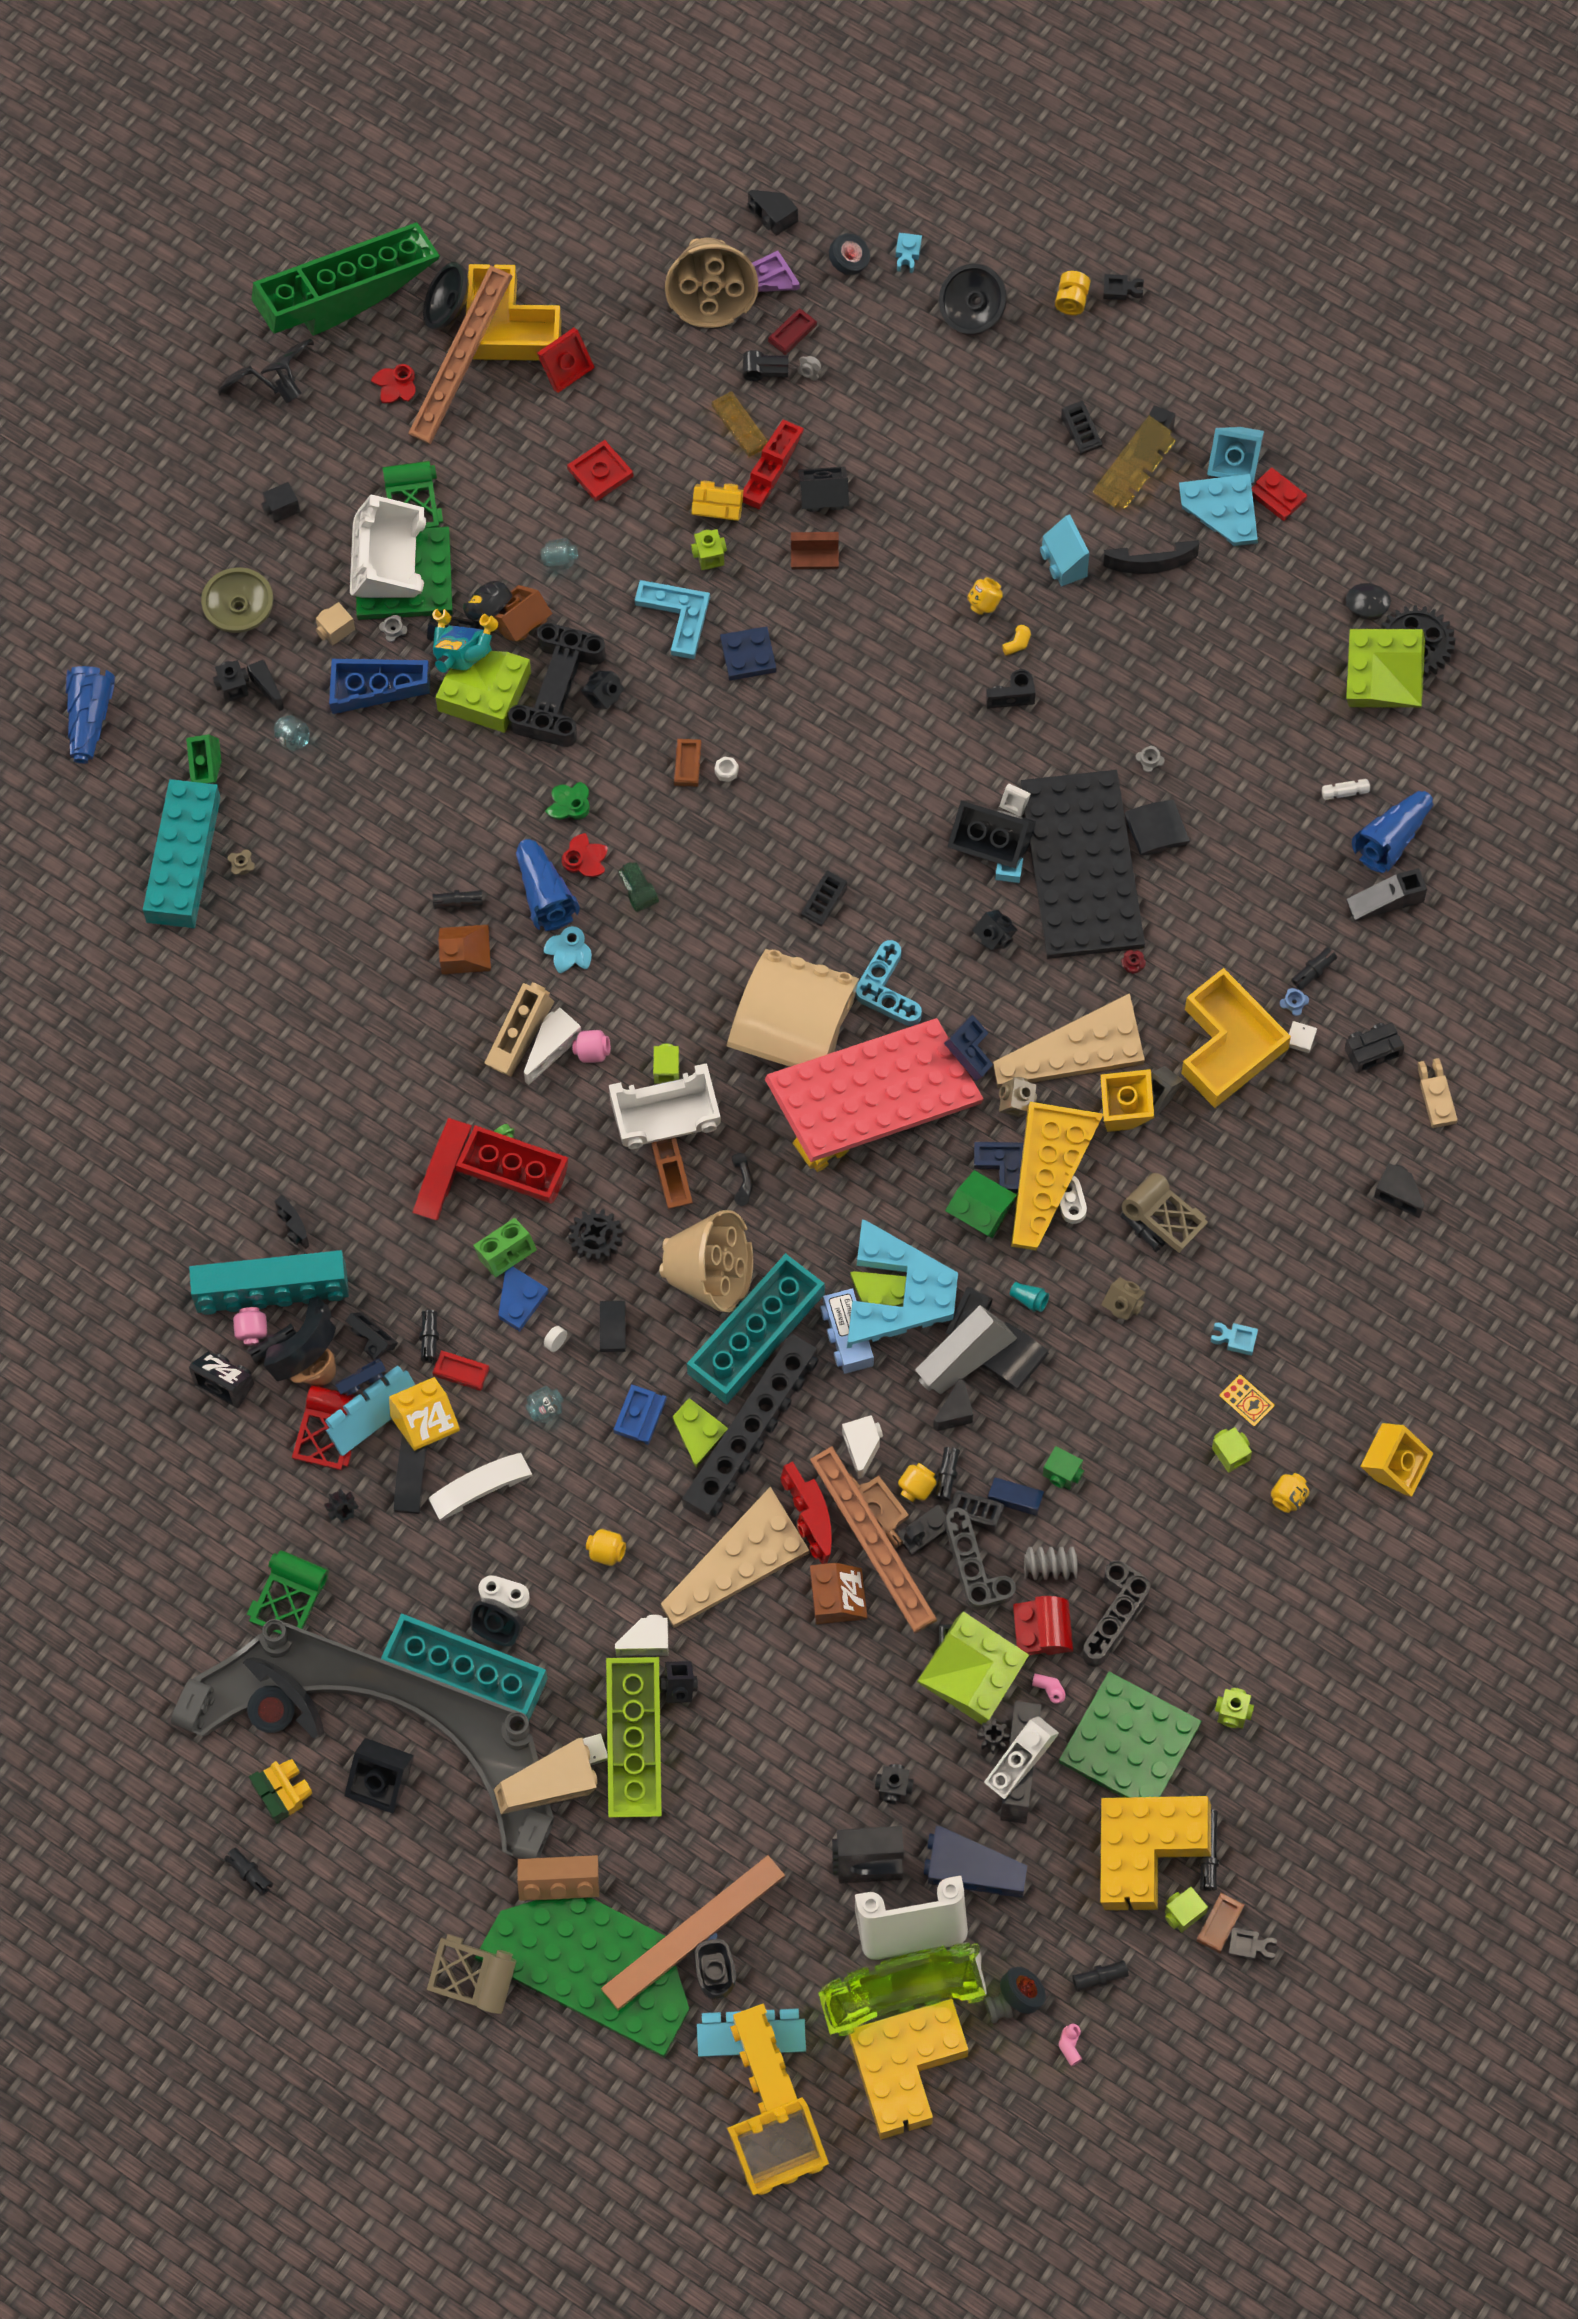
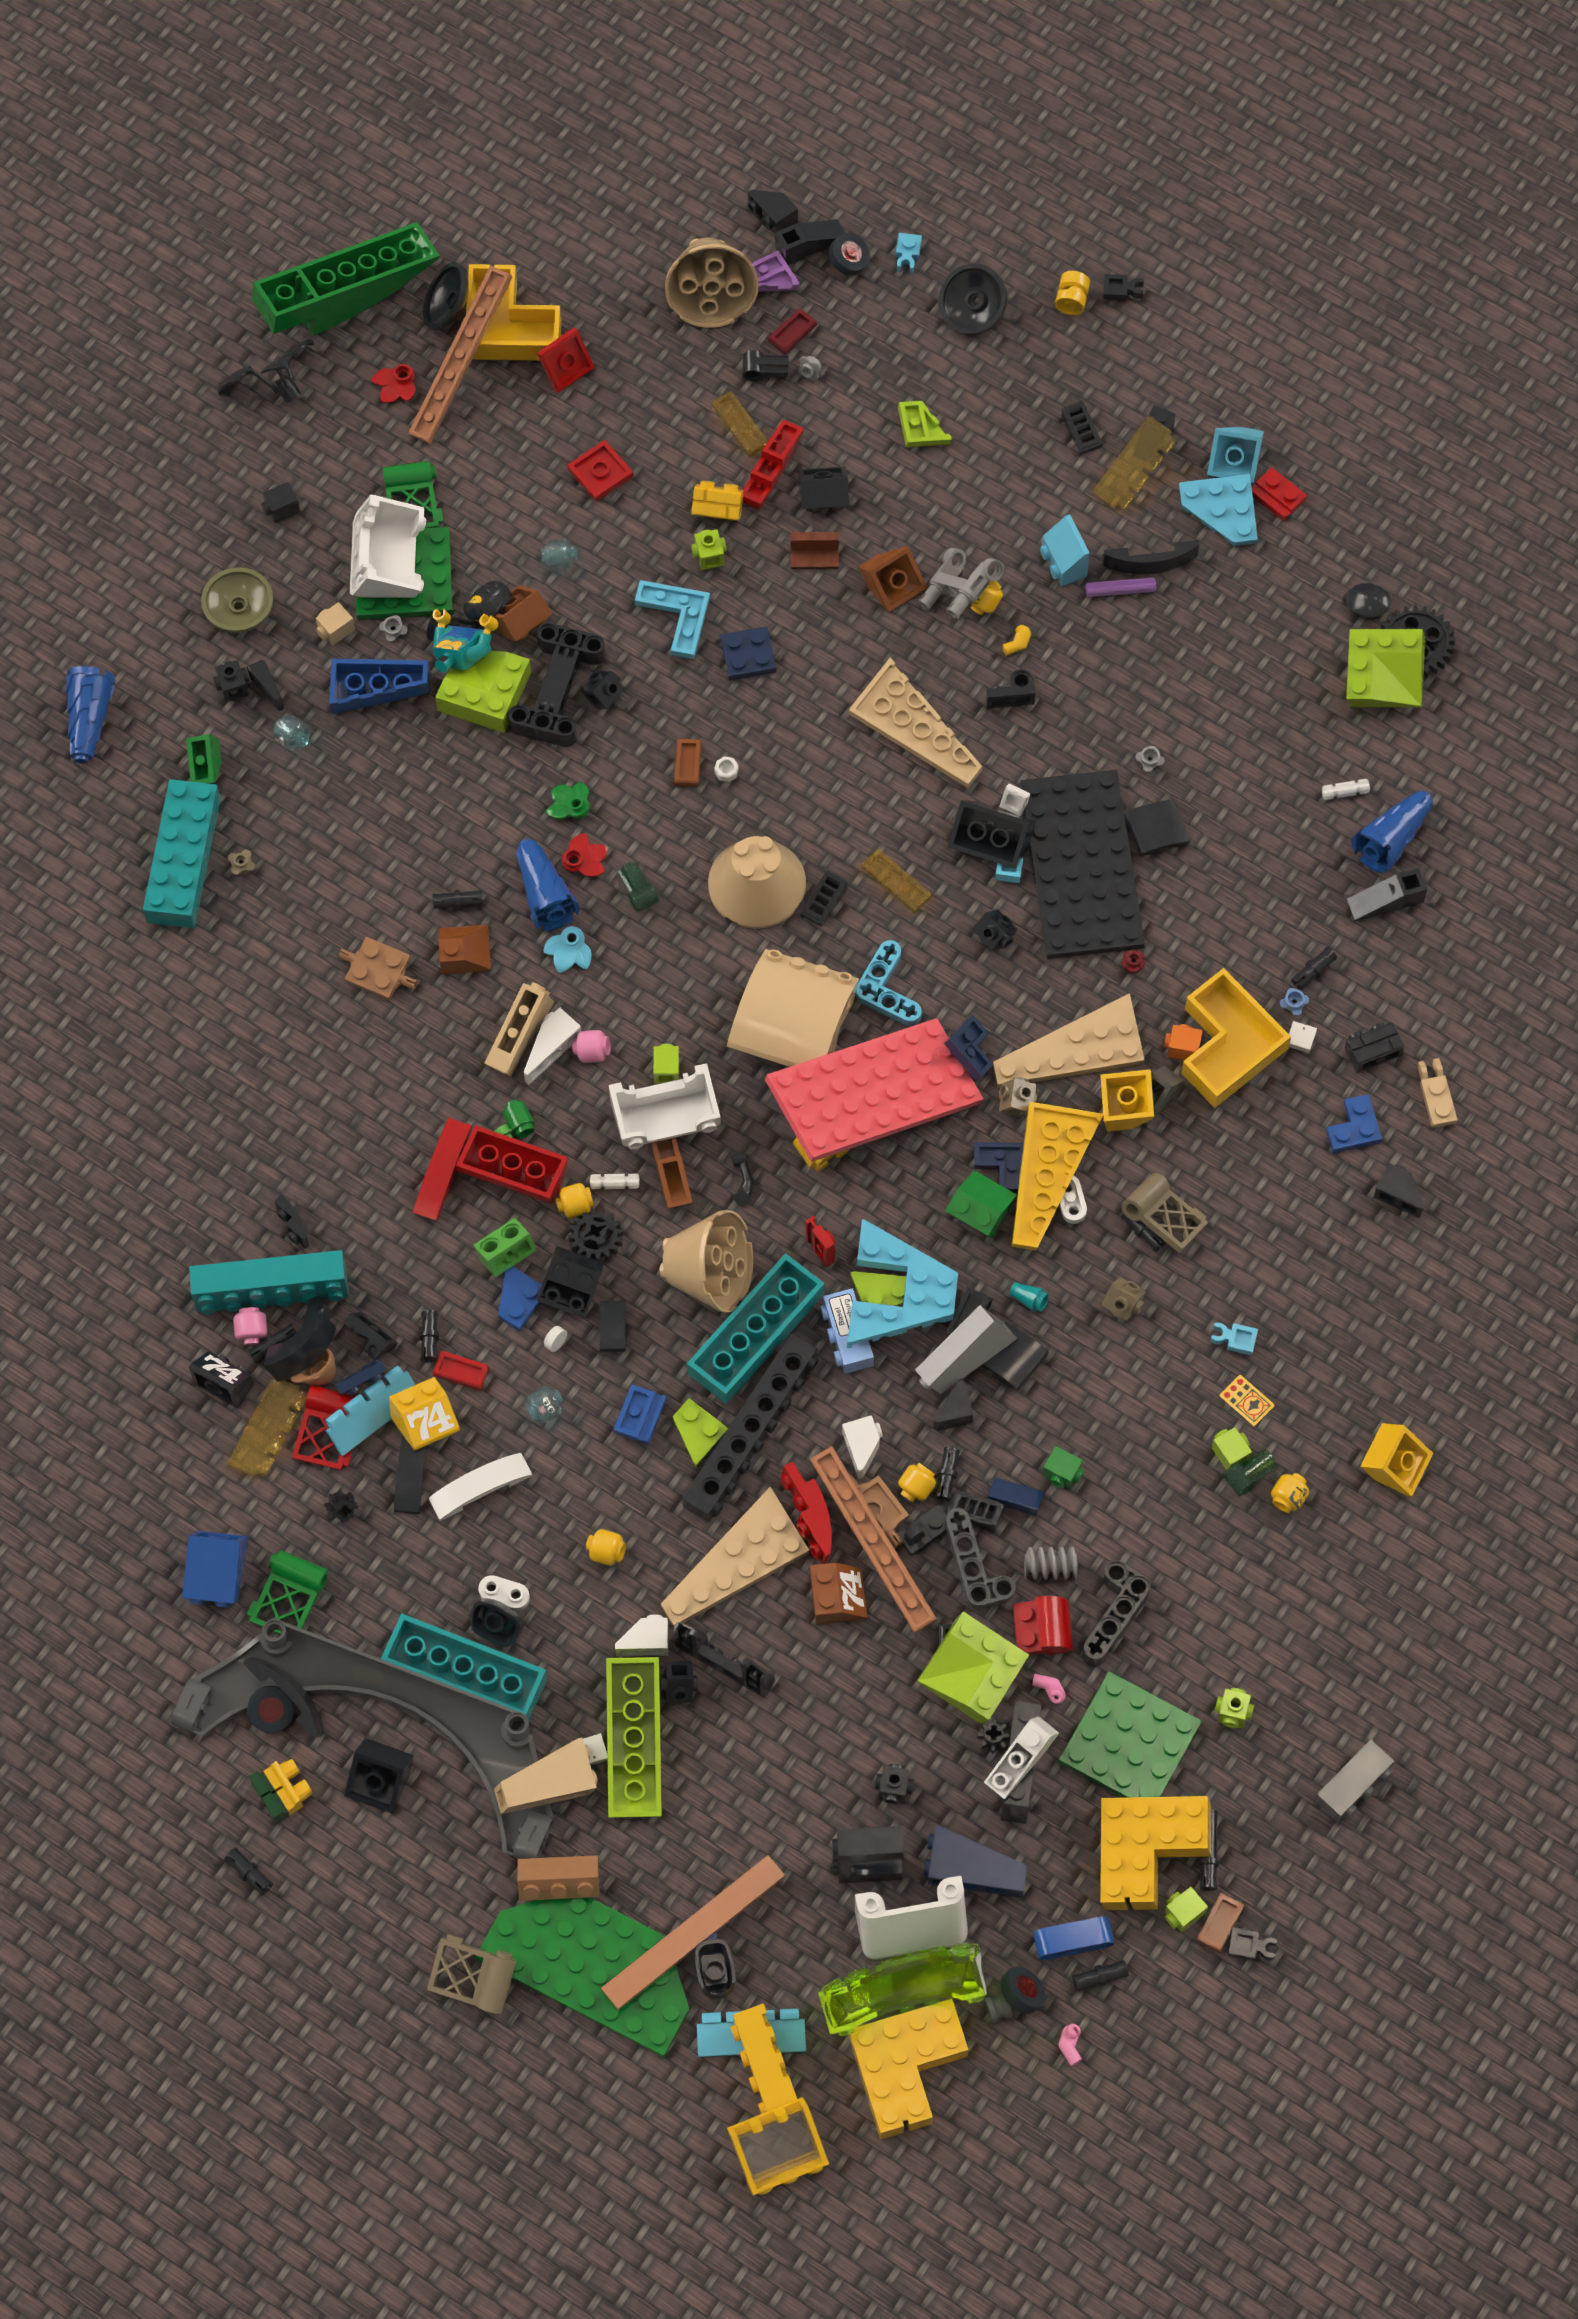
(214, 1567): none -> blue slope
(262, 1431): none -> clear yellow windscreen
(378, 968): none -> medium nougat plate
(519, 1118): none -> green brick
(570, 1281): none -> black slope
(574, 1200): none -> yellow head
(614, 1181): none -> white axle
(744, 1673): none -> black wedge
(757, 883): none -> tan cone
(806, 238): none -> black slope
(822, 1241): none -> red plate
(893, 577): none -> dark orange slope
(896, 881): none -> clear yellow tile
(906, 718): none -> tan wing
(920, 426): none -> lime wing
(964, 591): none -> light grey connector
(1073, 1938): none -> blue beam
(1120, 587): none -> medium lavender axle
(1182, 1041): none -> orange brick
(1244, 1475): none -> clear green piece
(1355, 1782): none -> brick
(1360, 1130): none -> blue plate

